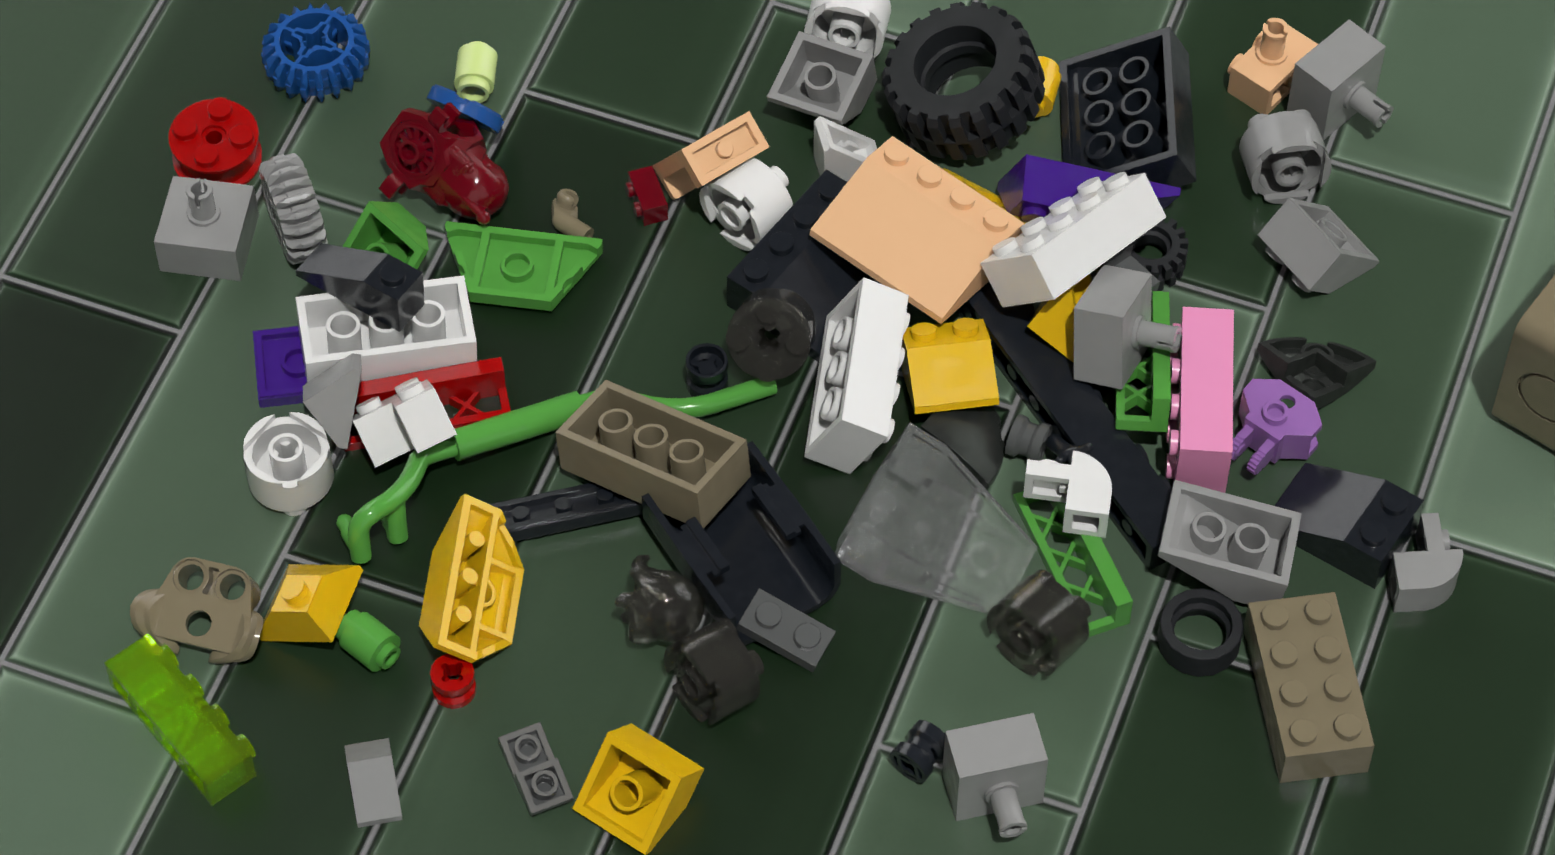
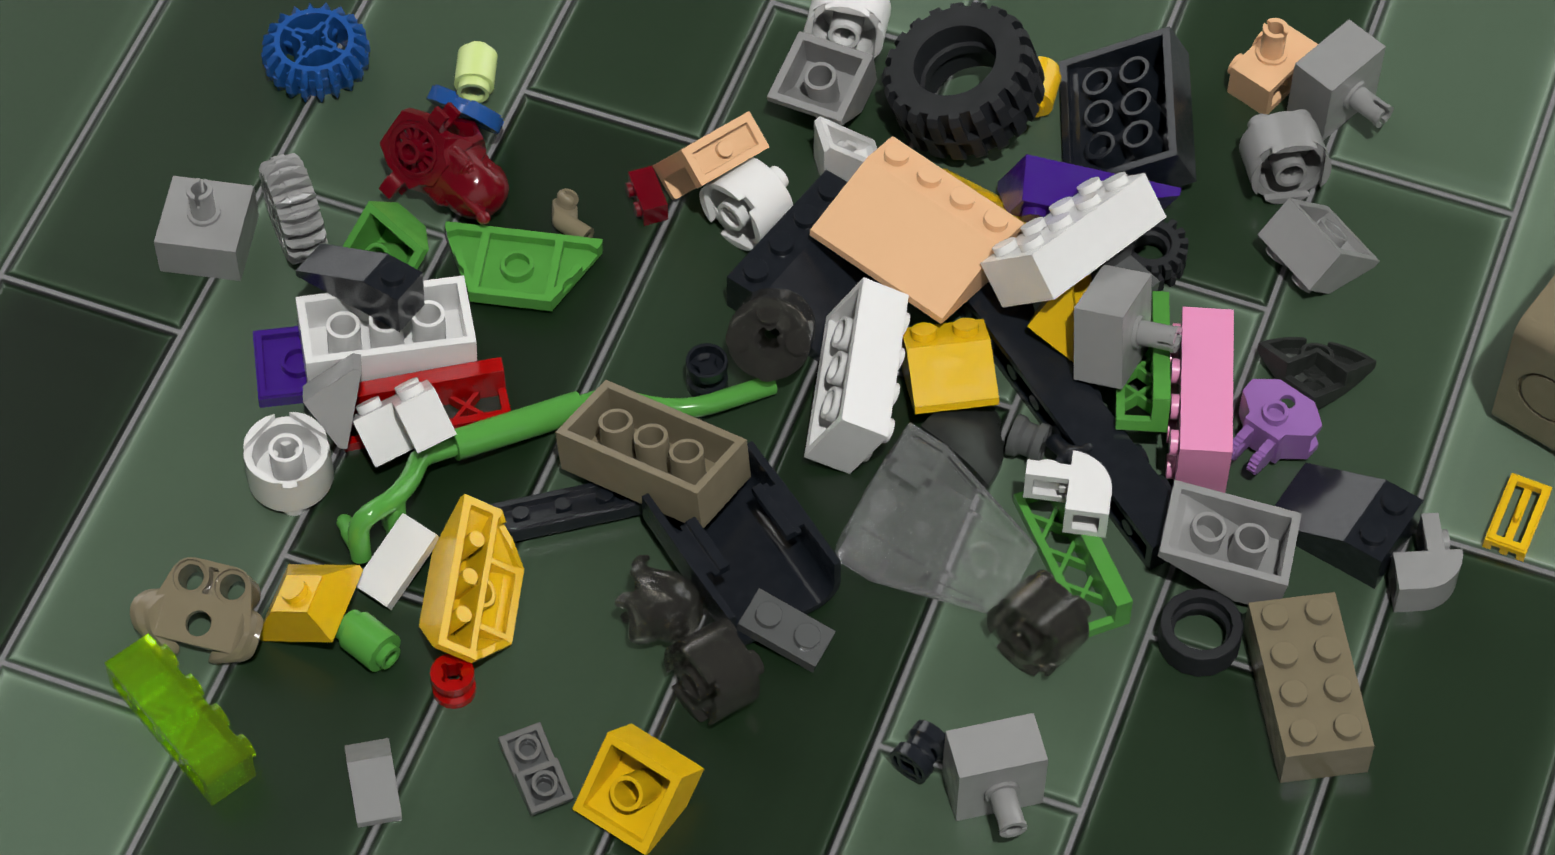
(216, 142): red wheel -> none
(397, 561): none -> white tile
(1506, 543): none -> yellow tile

